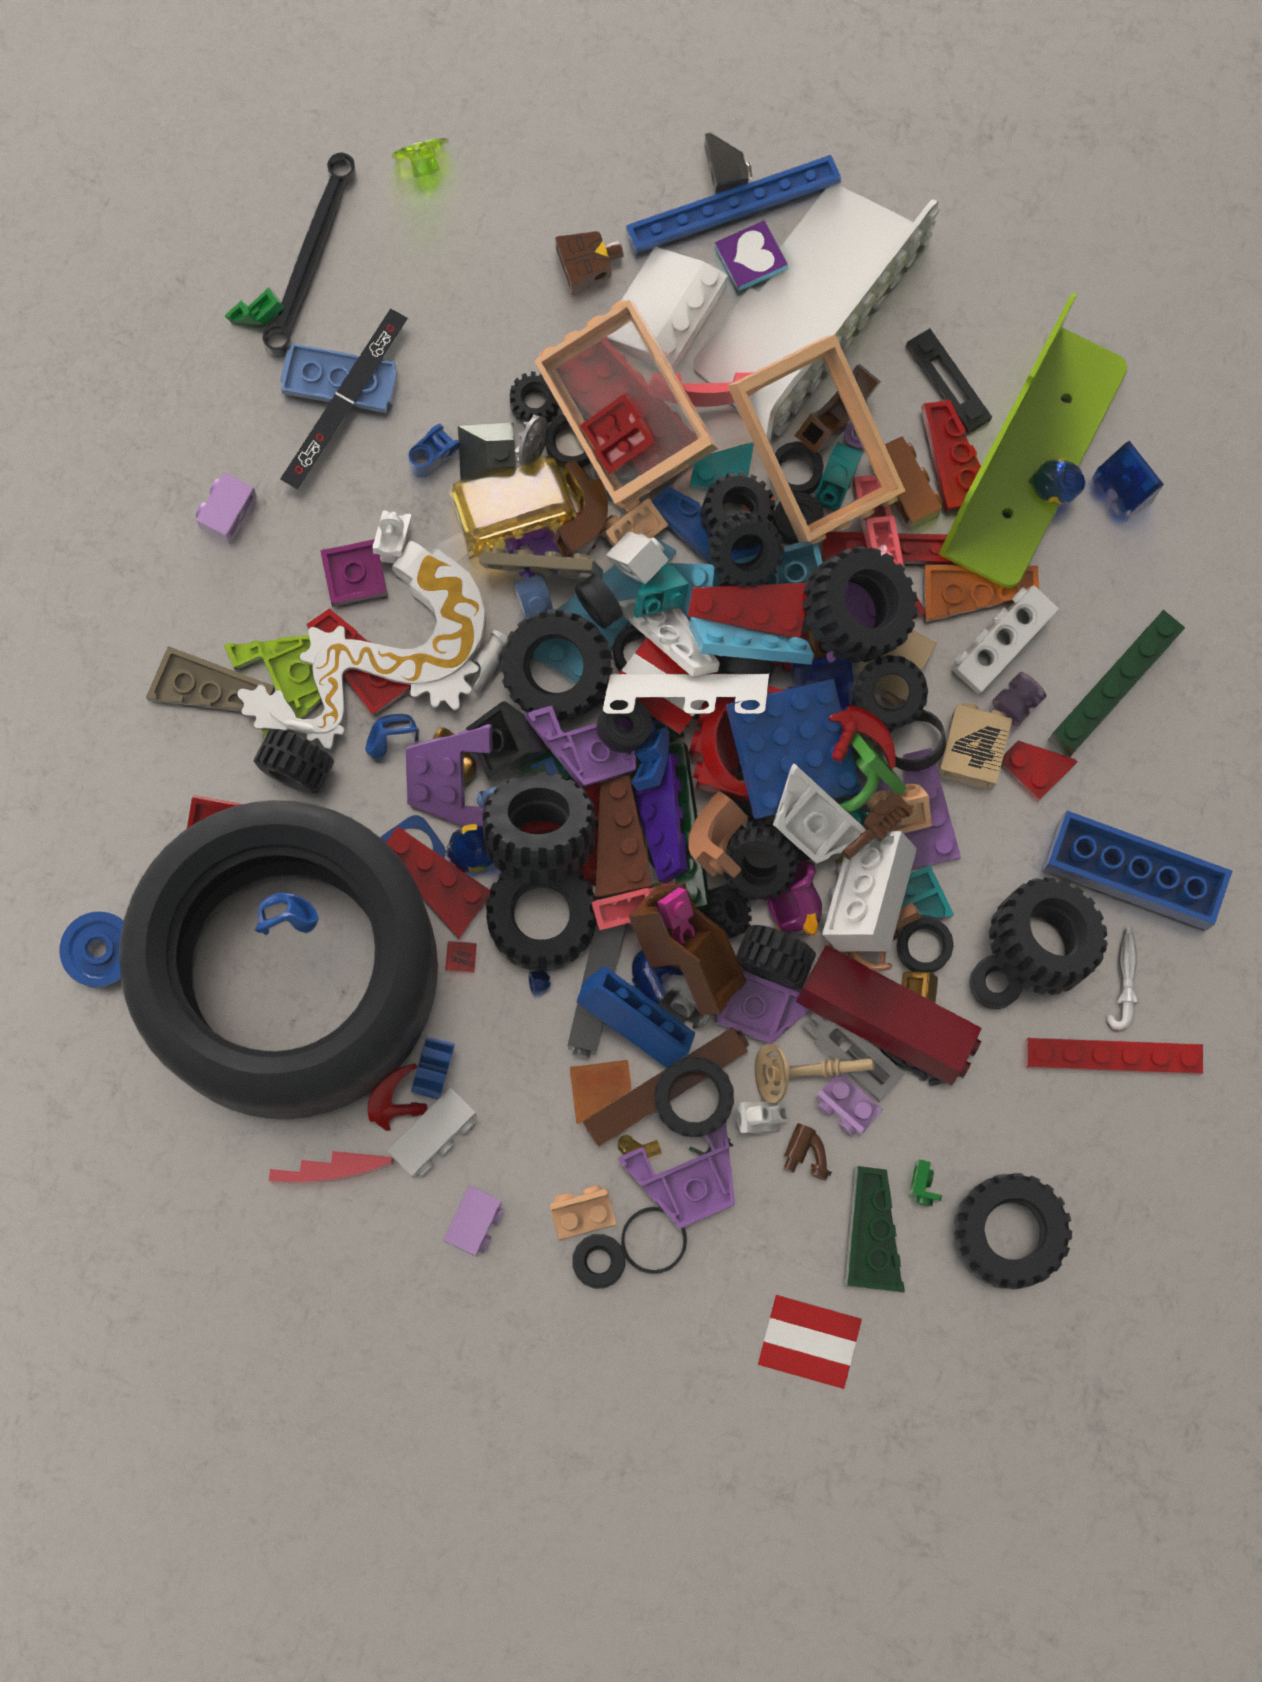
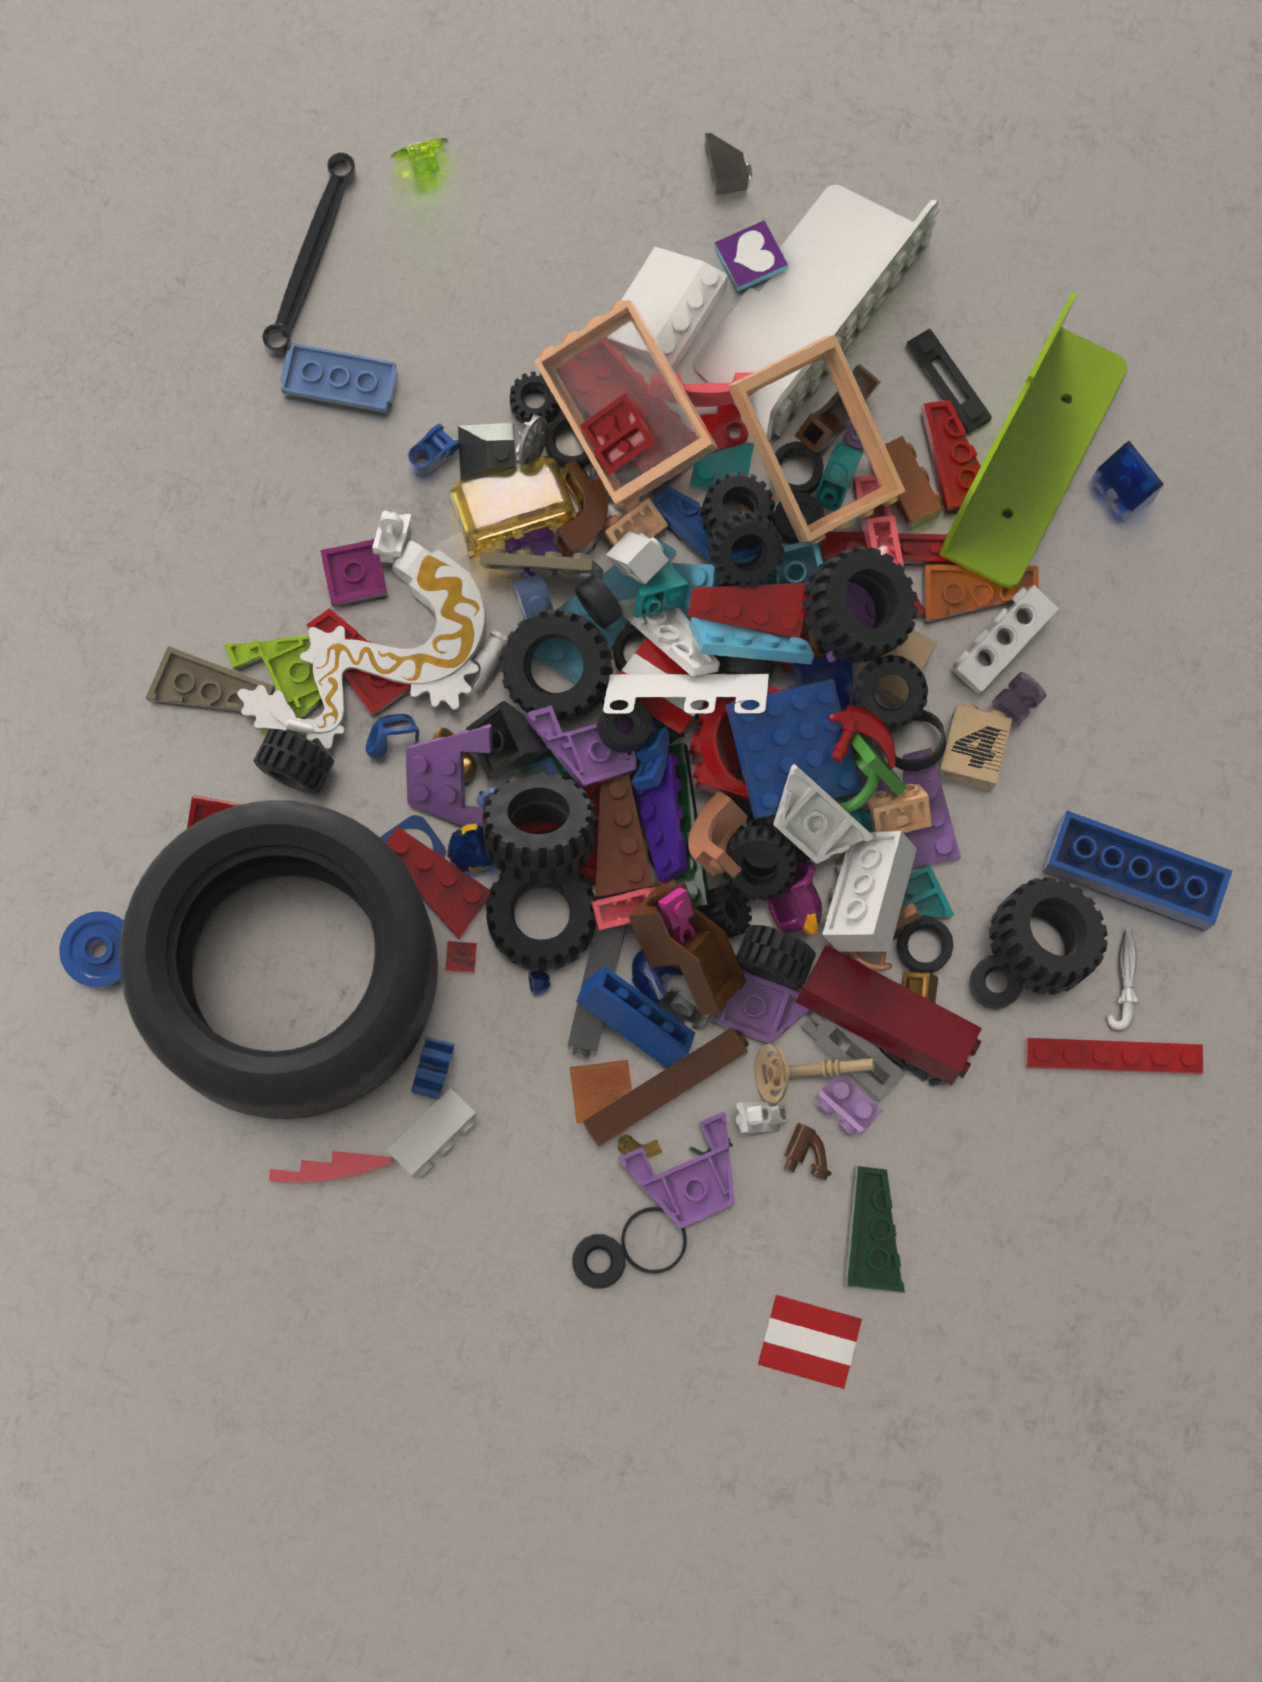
(225, 507): lavender brick -> none
(258, 312): green slope -> none
(299, 913): blue piece -> none
(343, 399): black sticker -> none
(380, 1101): red piece -> none
(473, 1221): lavender brick -> none
(582, 1213): light nougat bracket -> none
(586, 259): reddish brown torso -> none
(723, 423): none -> red plate
(724, 1088): black tyre -> none
(733, 204): blue plate -> none
(879, 821): reddish brown piece -> none
(923, 1178): green bracket -> none
(1036, 768): red wing -> none
(1052, 1227): black tyre -> none
(1058, 481): hair -> none
(1116, 684): dark green brick -> none

